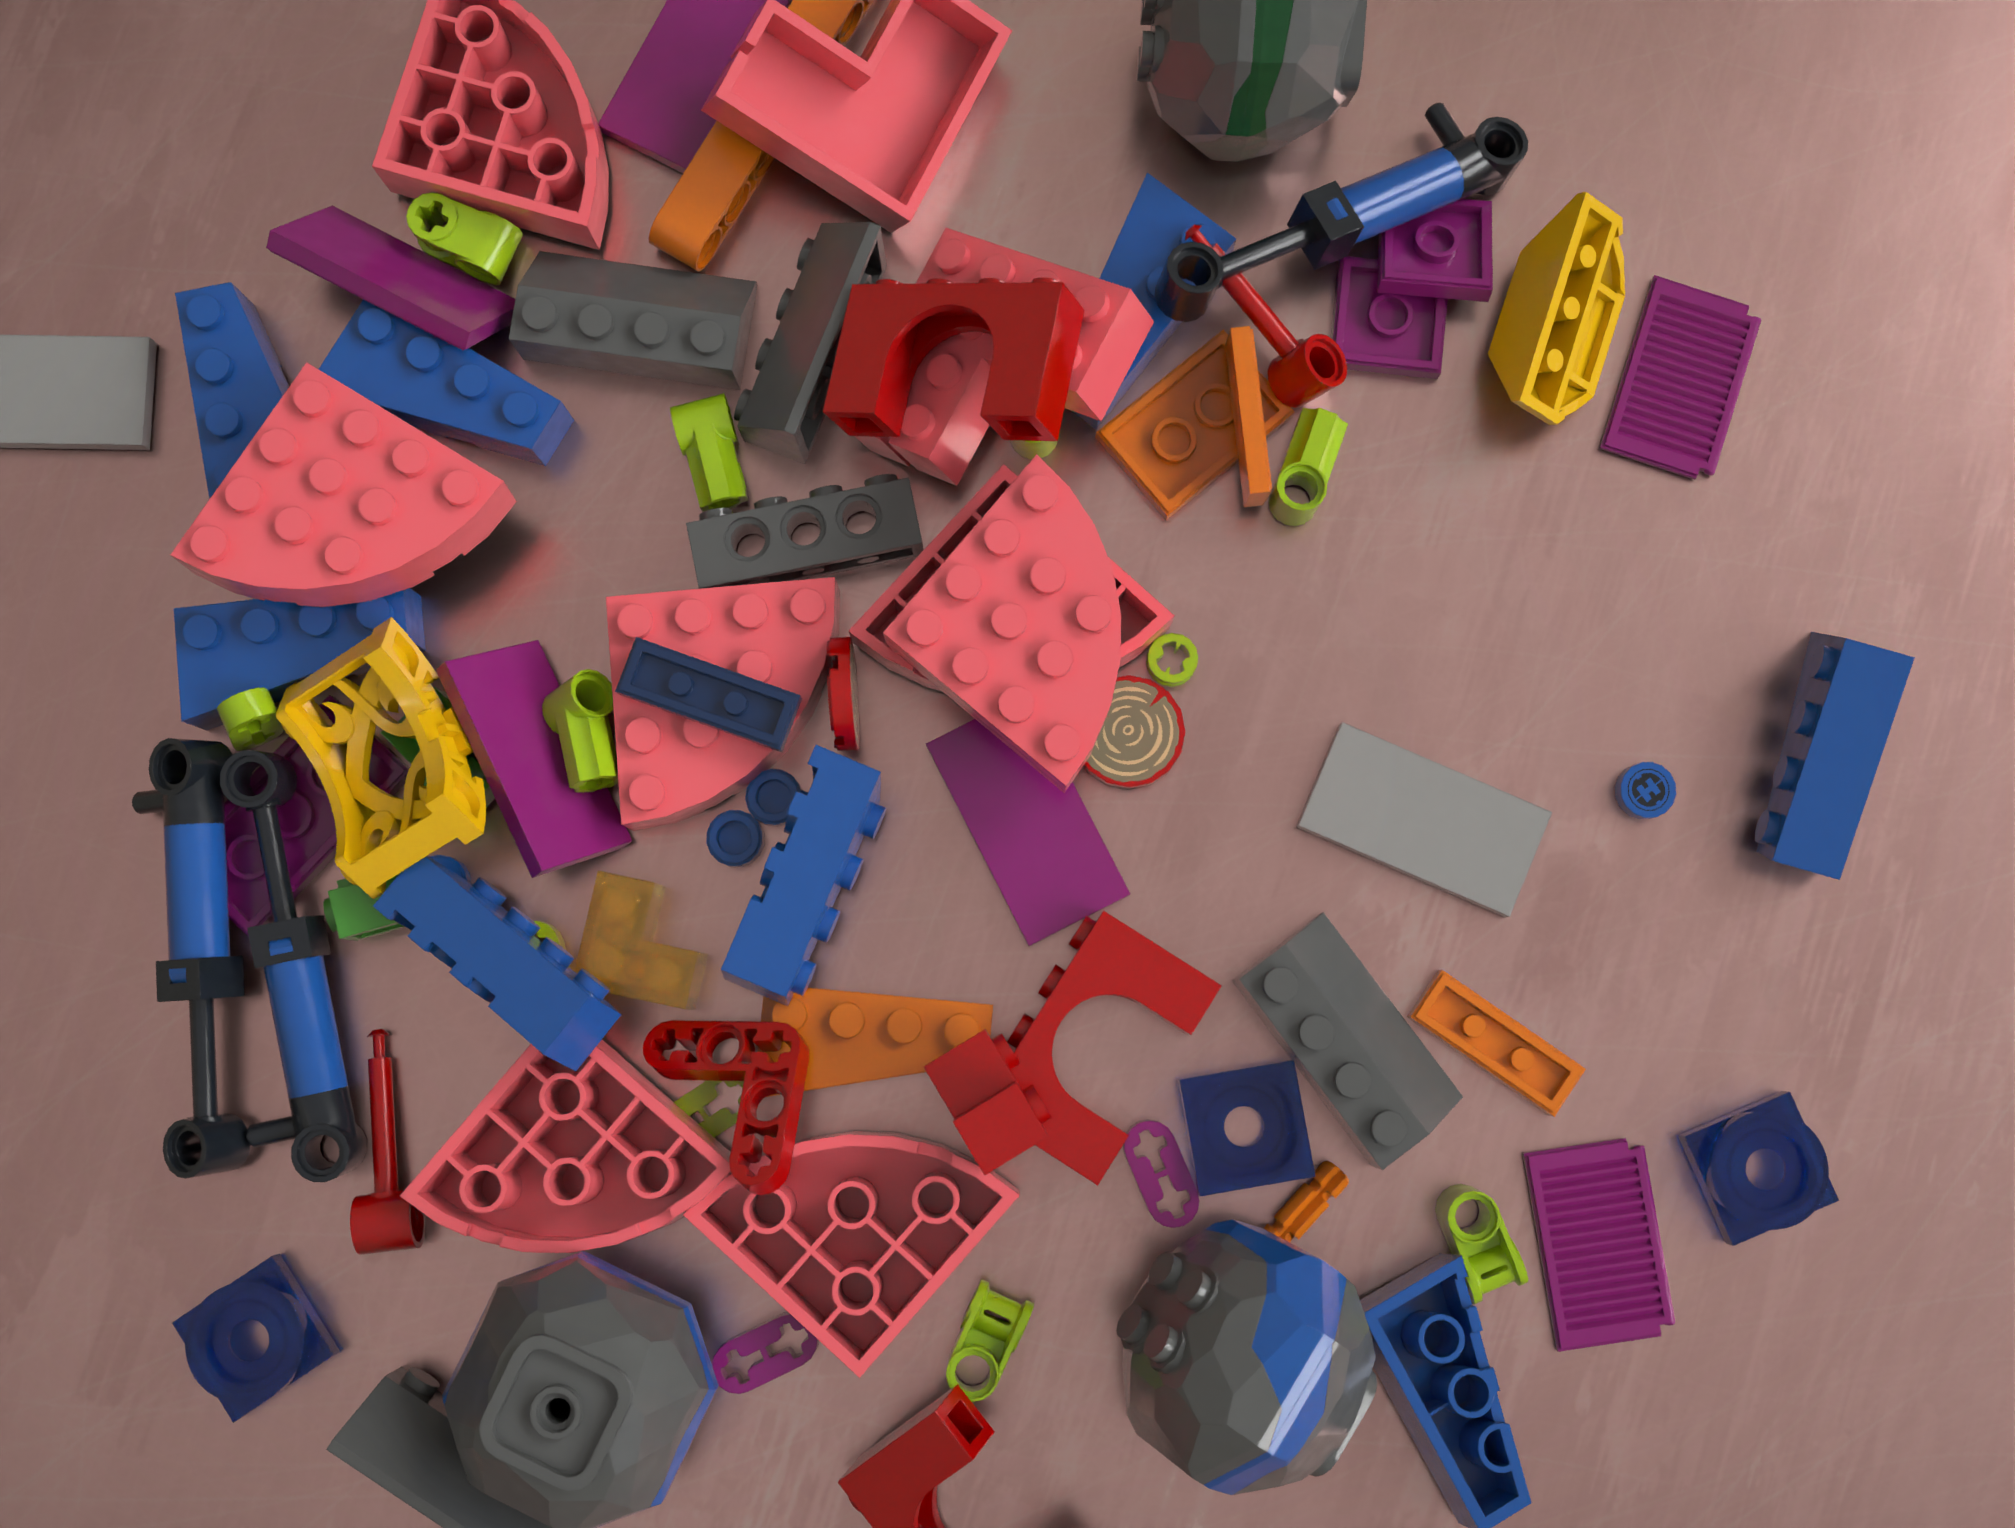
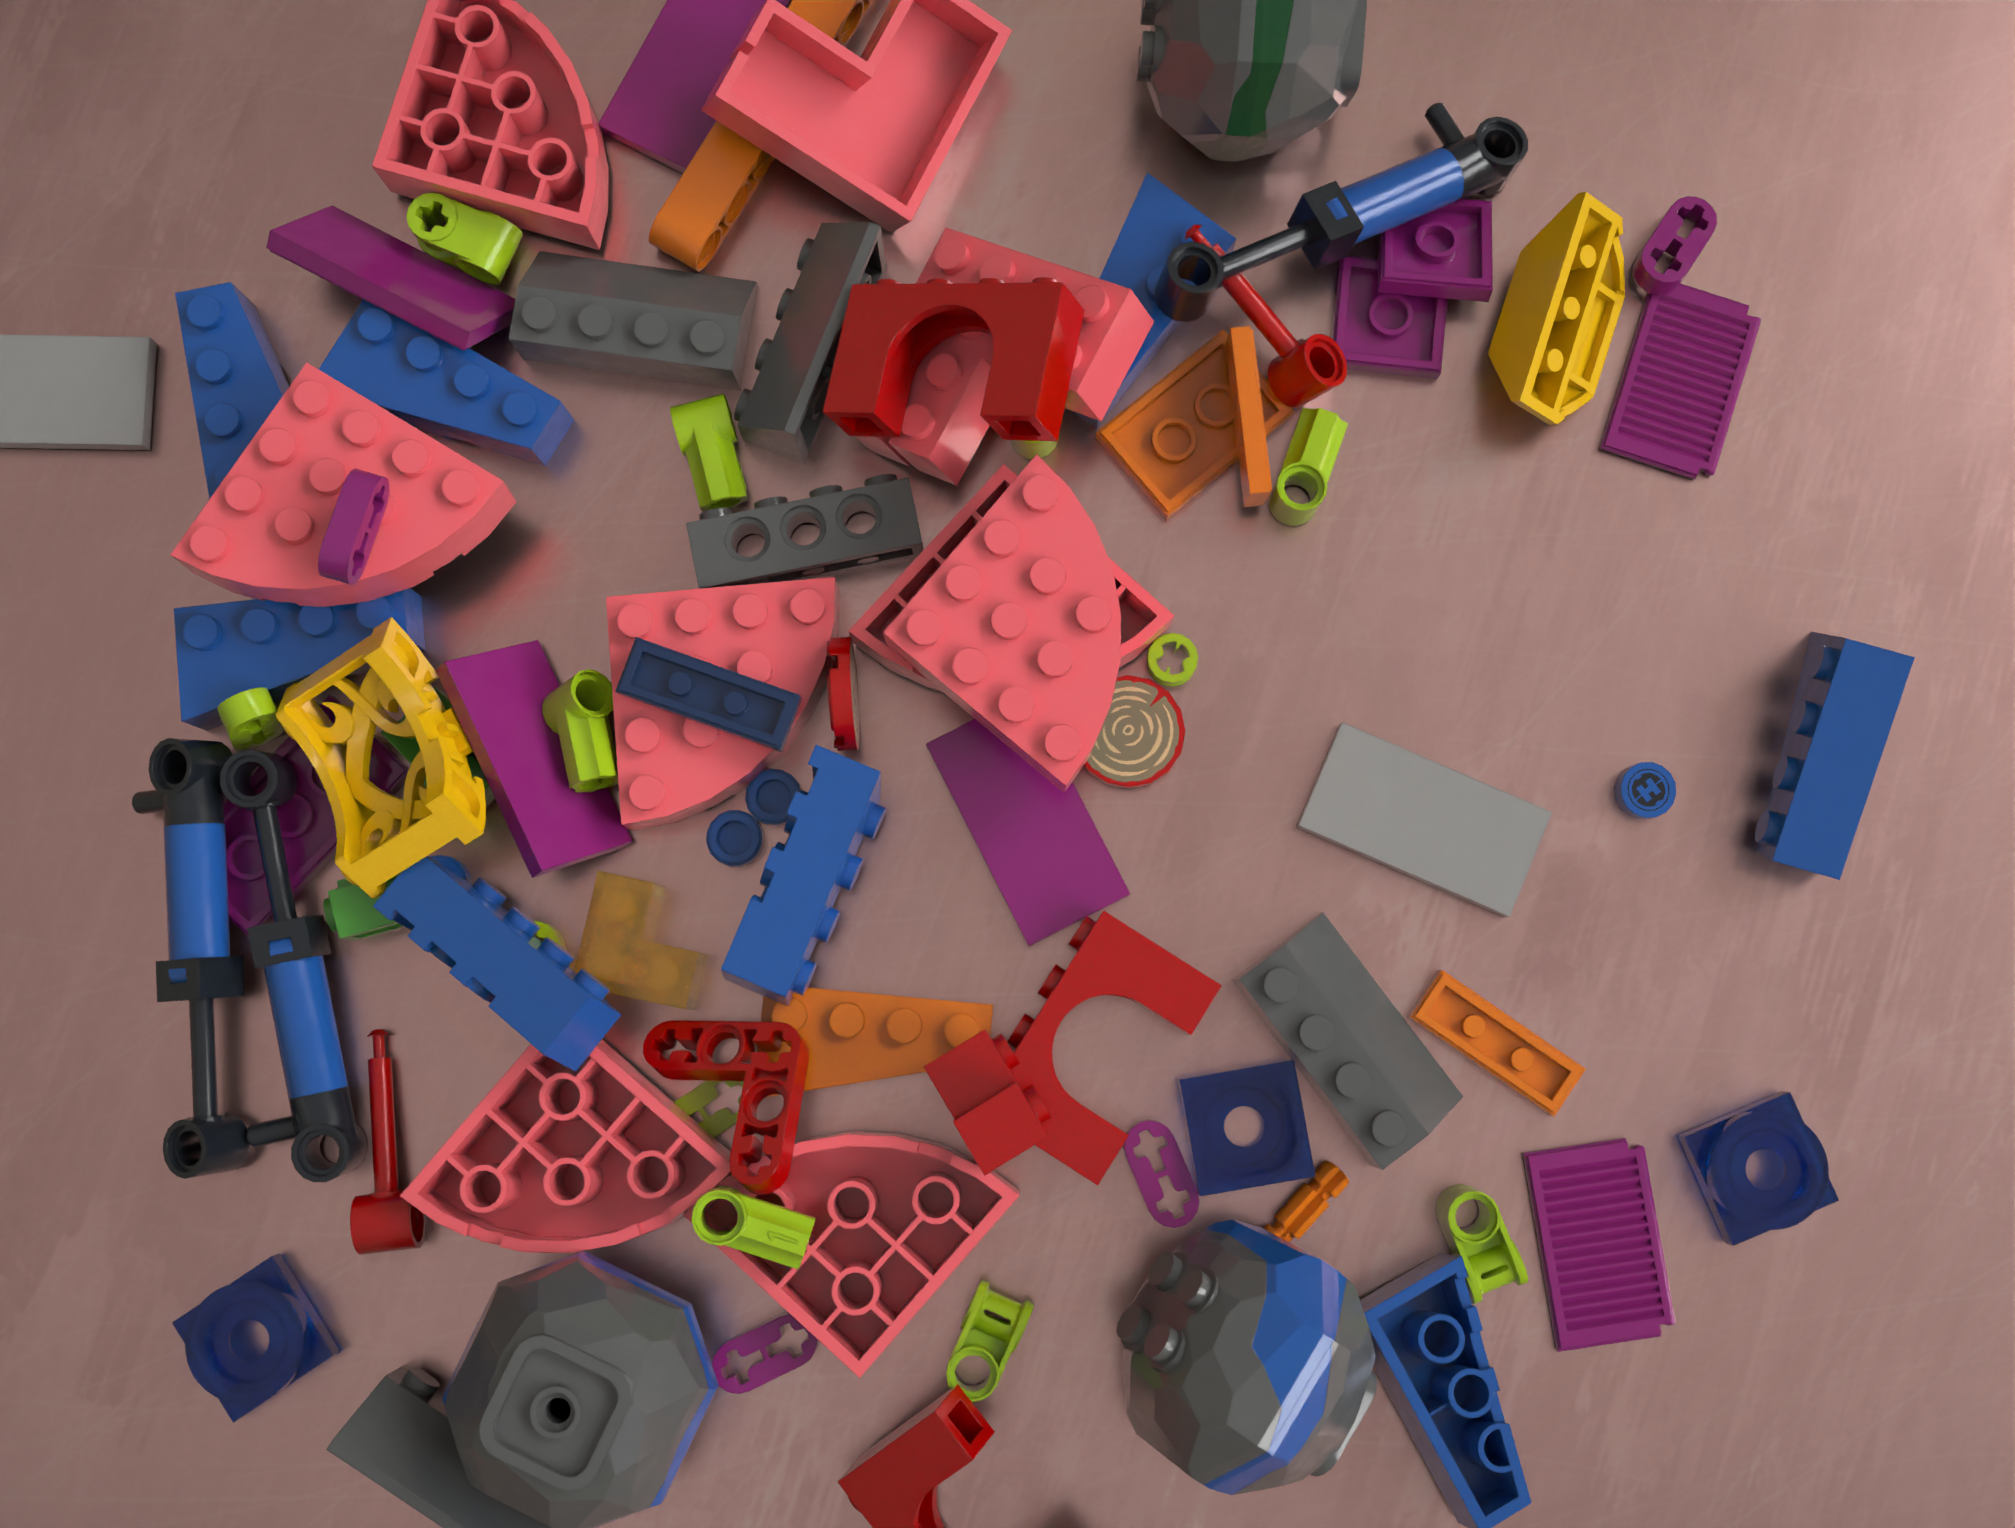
(353, 526): none -> magenta beam
(760, 1228): none -> lime piece
(1683, 250): none -> magenta beam

